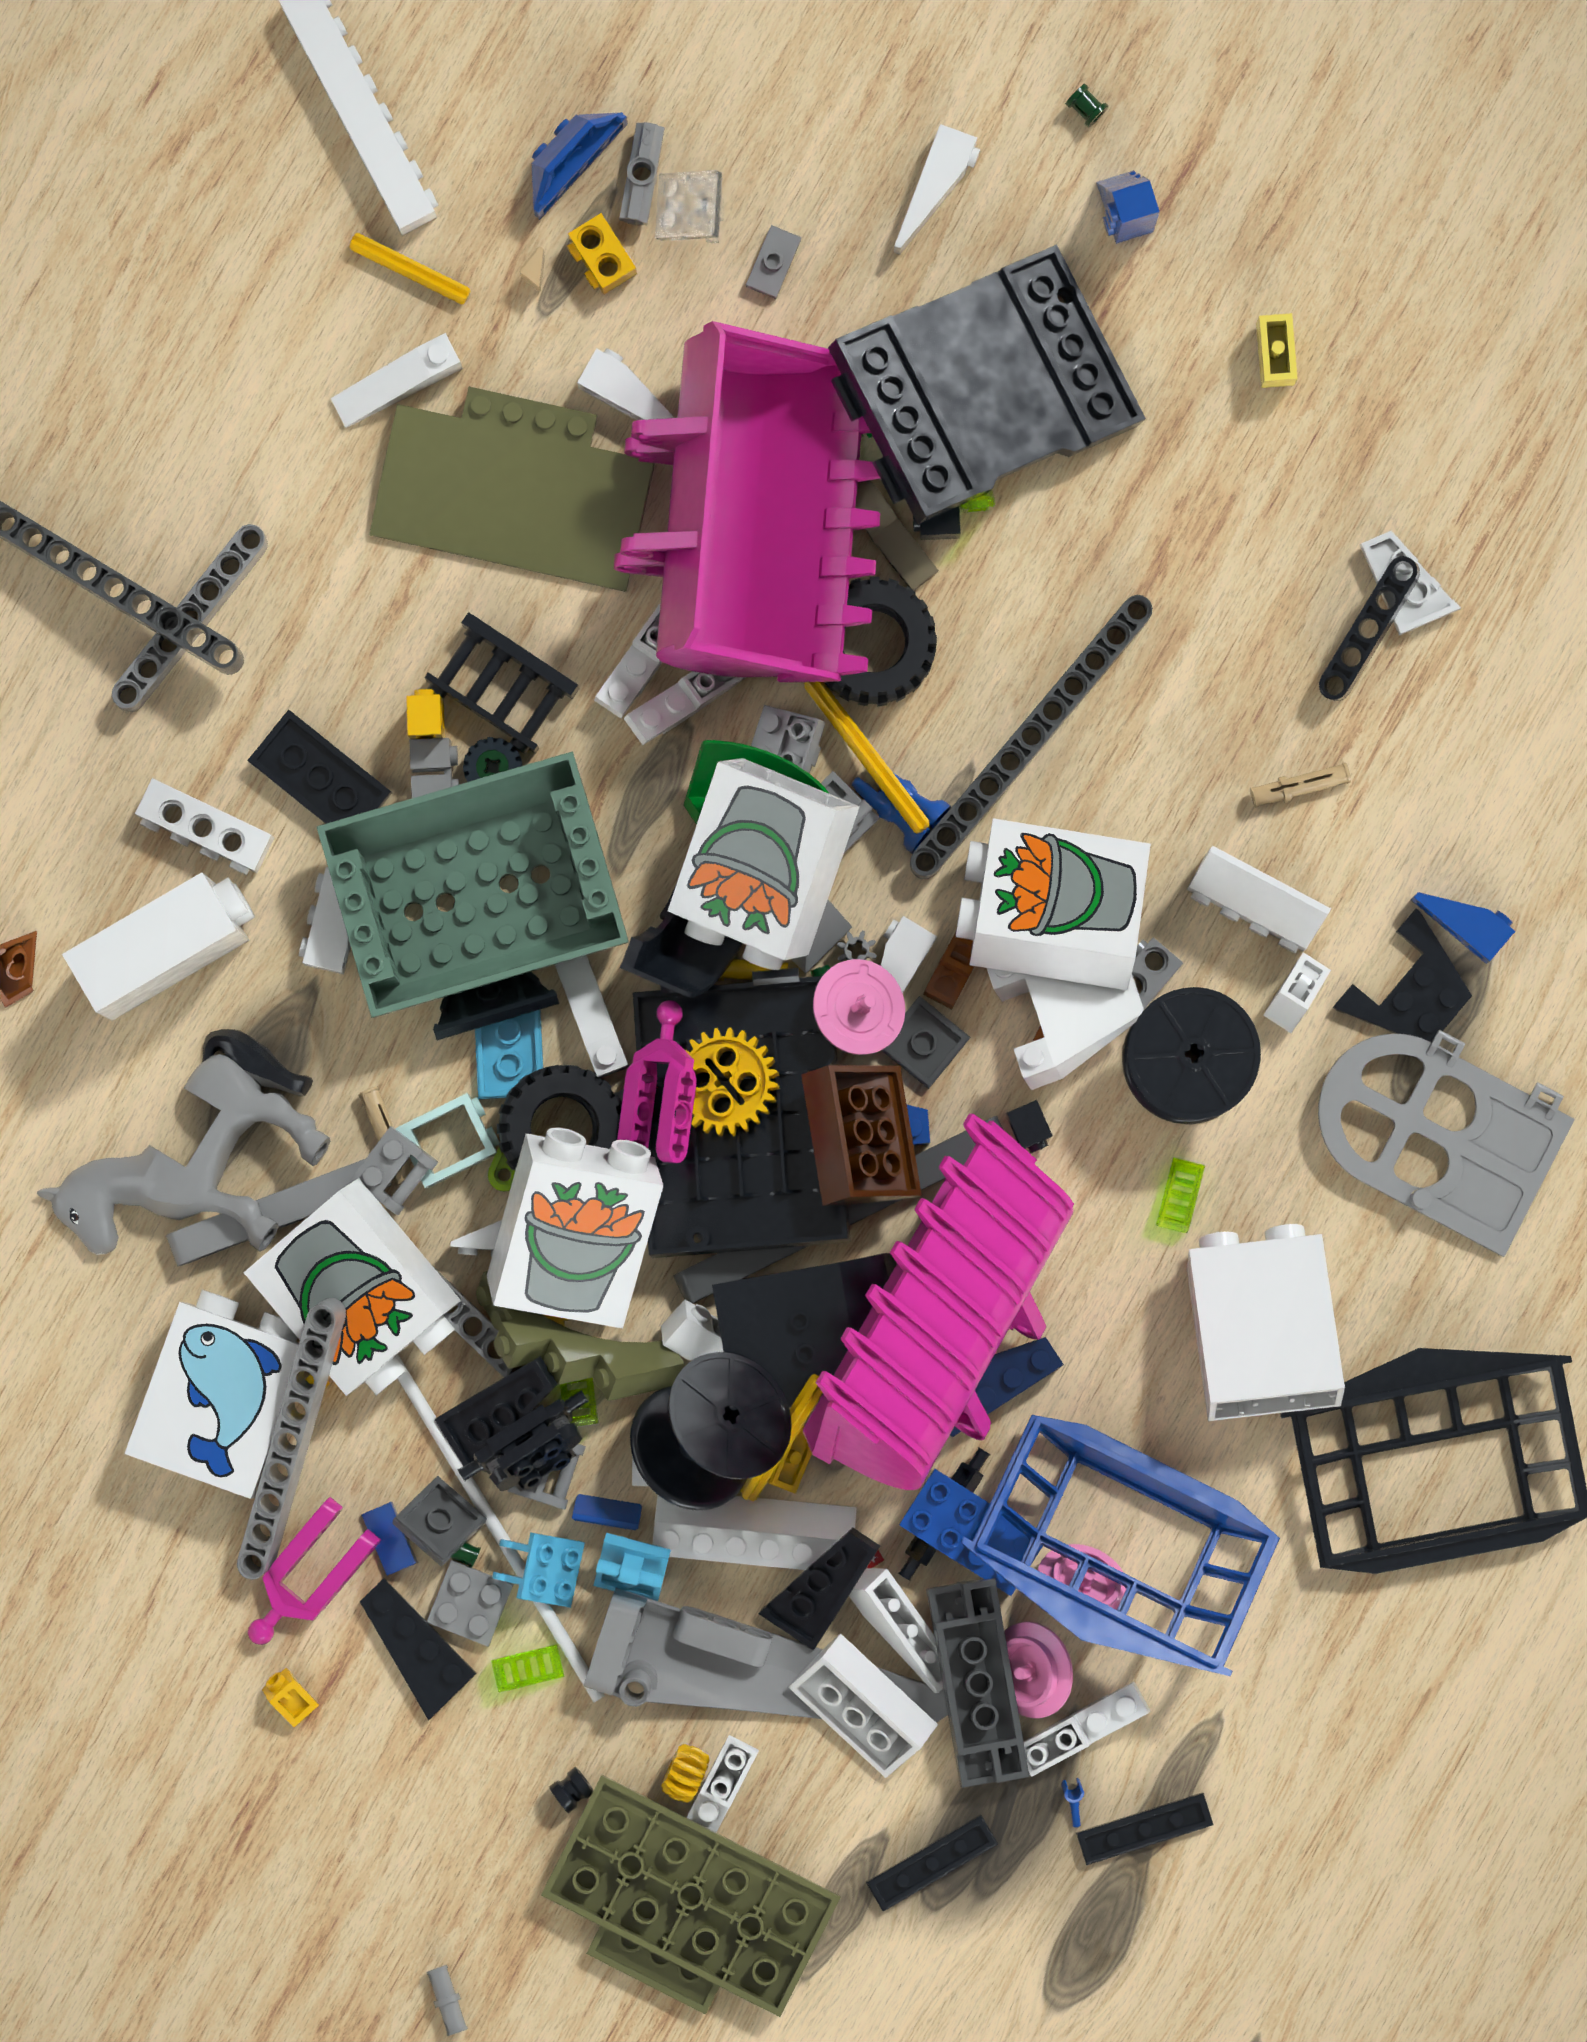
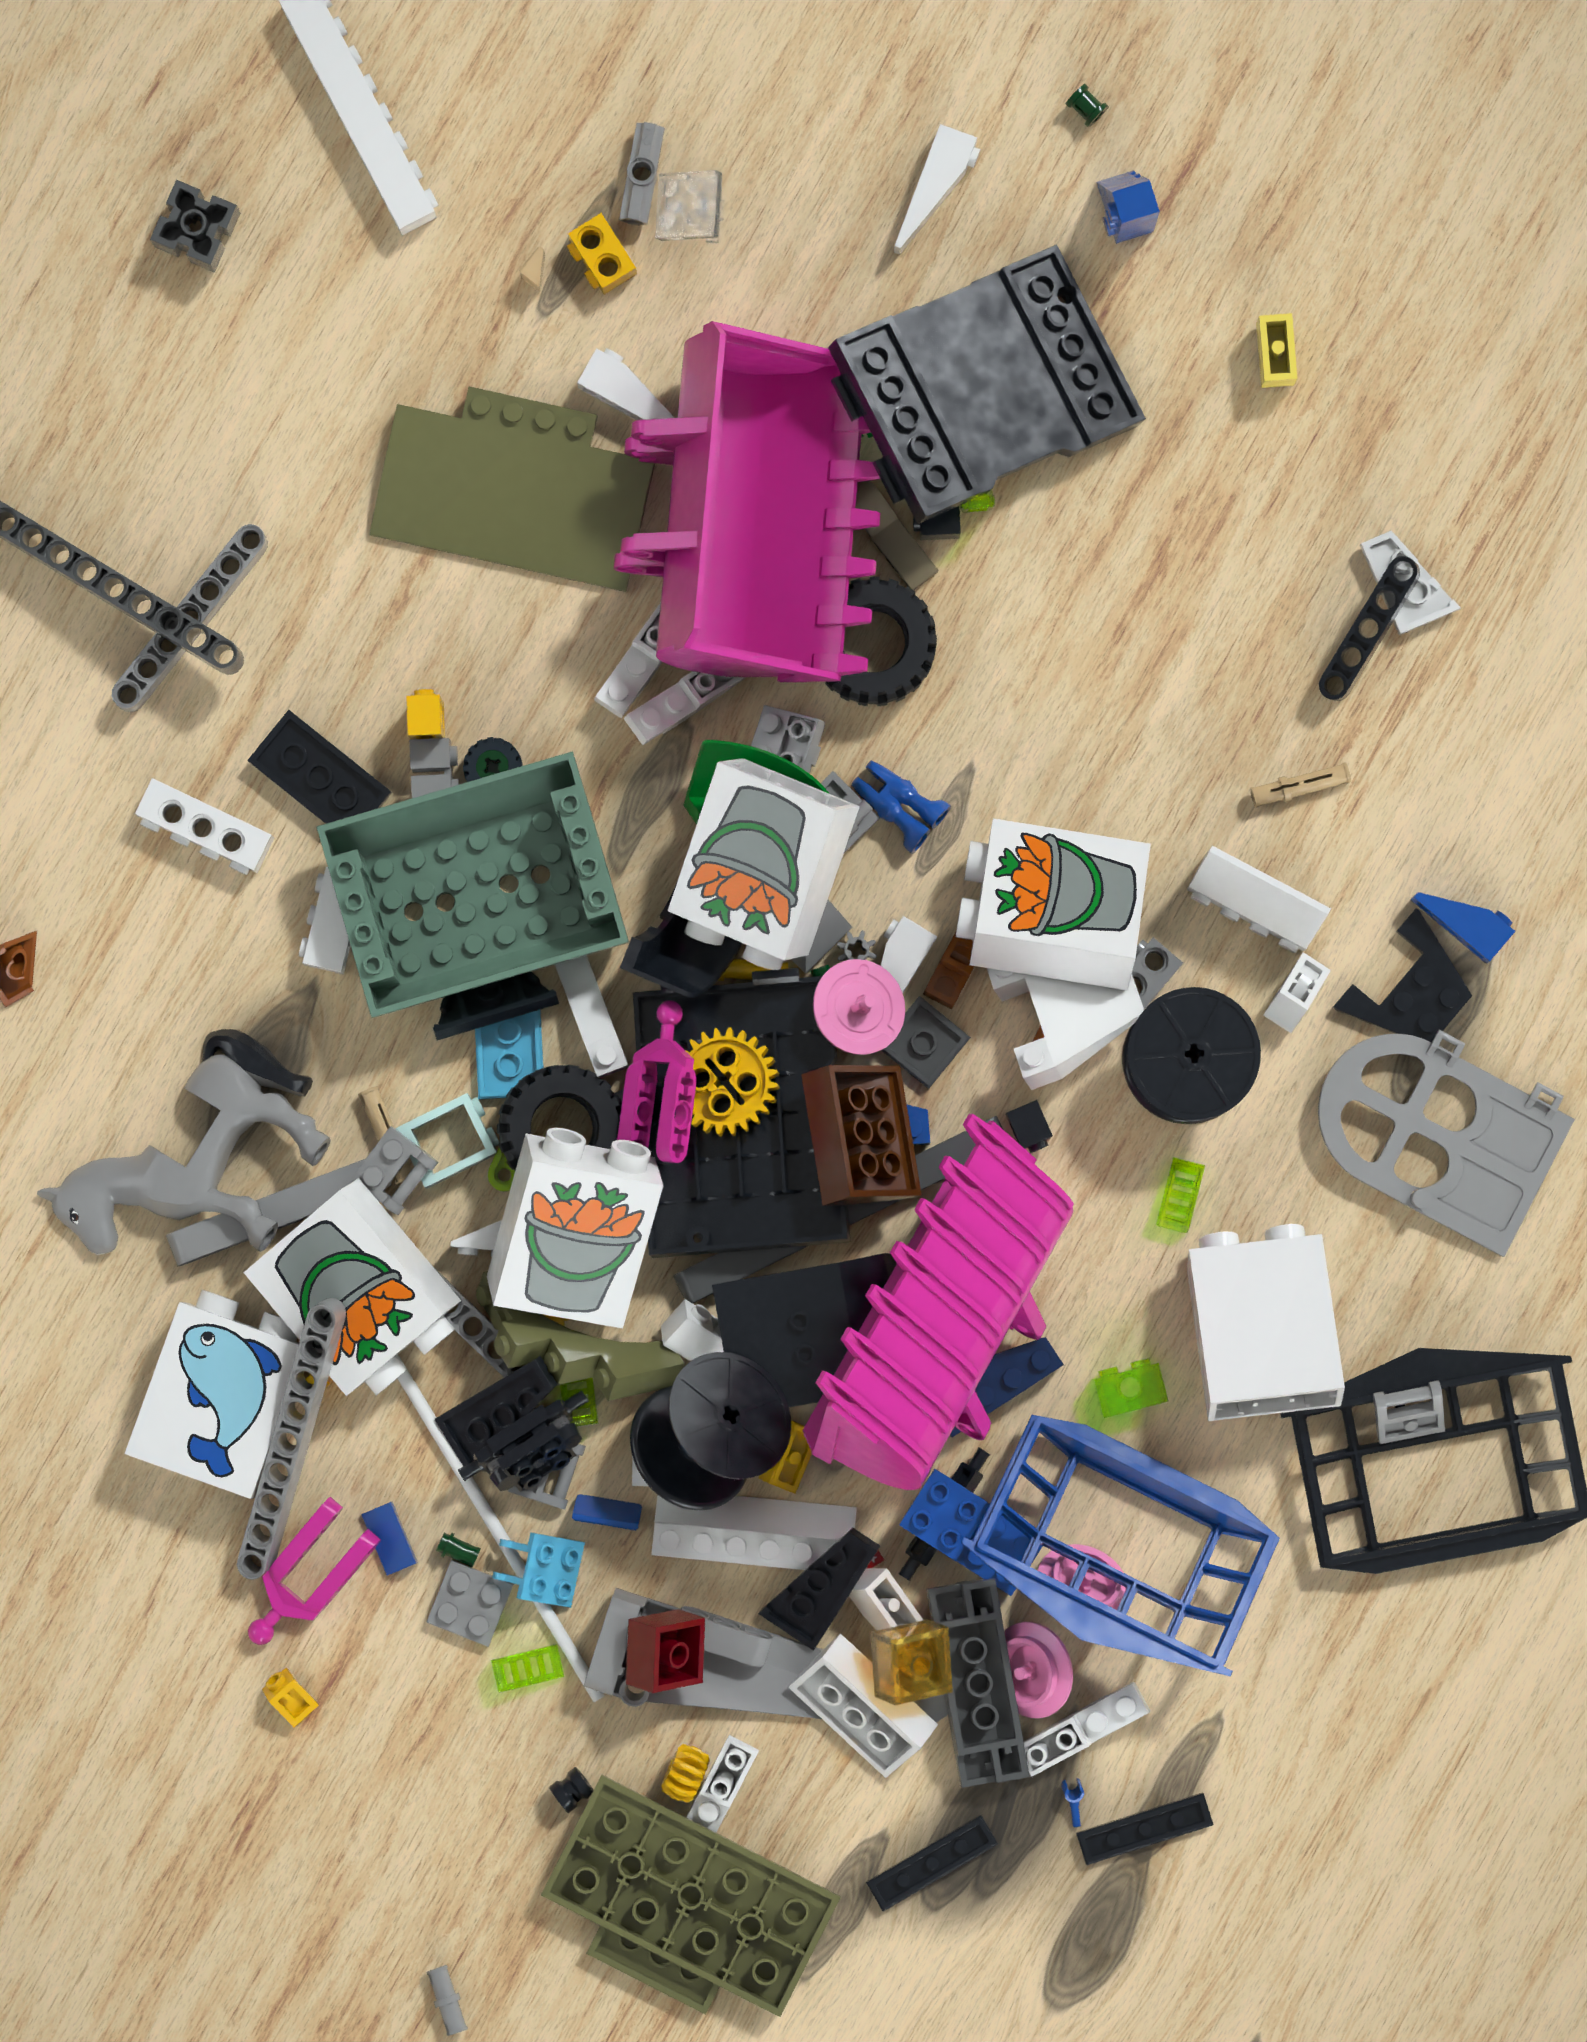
(160, 944): white brick -> none
(188, 207): none -> dark grey brick
(398, 380): white slope -> none
(409, 268): yellow axle -> none
(419, 1651): black wing -> none
(439, 1521): dark grey tile -> none
(530, 670): black fence -> none
(570, 154): blue wedge -> none
(631, 1566): medium azure plate -> none
(665, 1651): none -> dark red brick
(773, 262): light grey plate -> none
(799, 1413): yellow axle -> none
(868, 756): yellow axle -> none
(911, 1662): none -> clear yellow brick
(1037, 721): dark grey beam -> none
(1150, 1390): none -> clear neon green brick
(1409, 1420): none -> light grey plate

